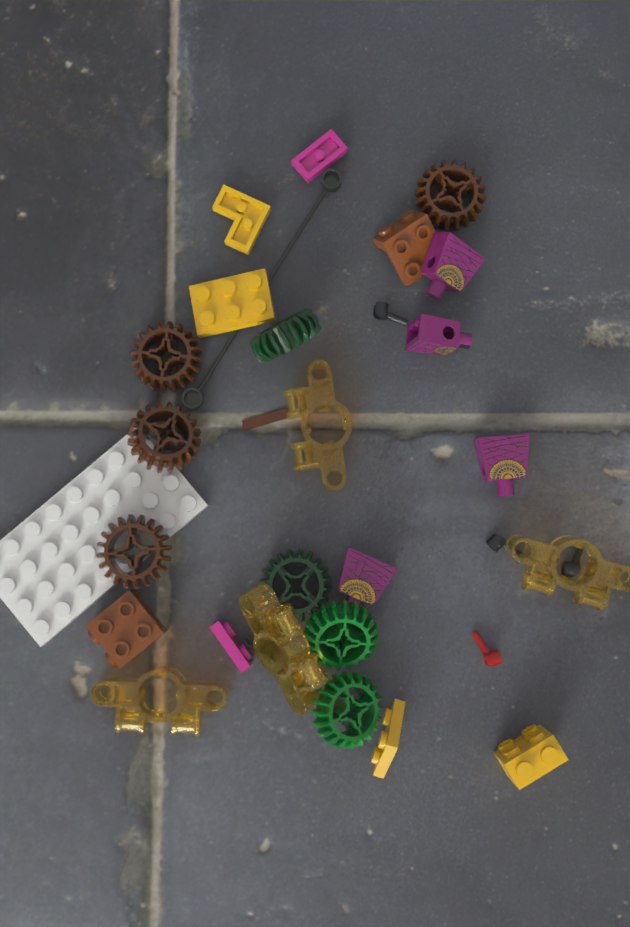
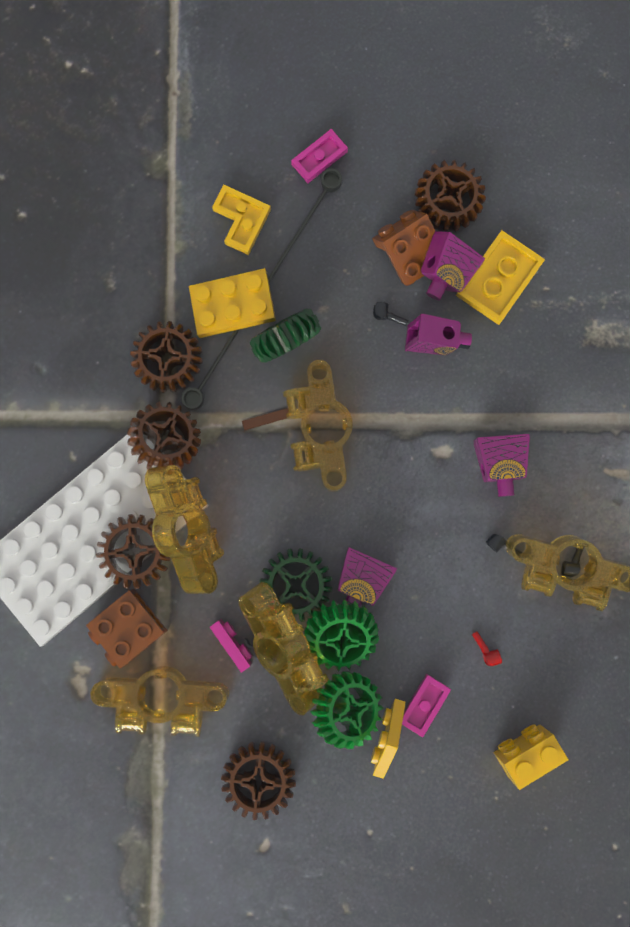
(176, 498): none -> clear yellow piece
(256, 805): none -> reddish brown gear
(425, 705): none -> dark pink plate
(501, 277): none -> yellow plate

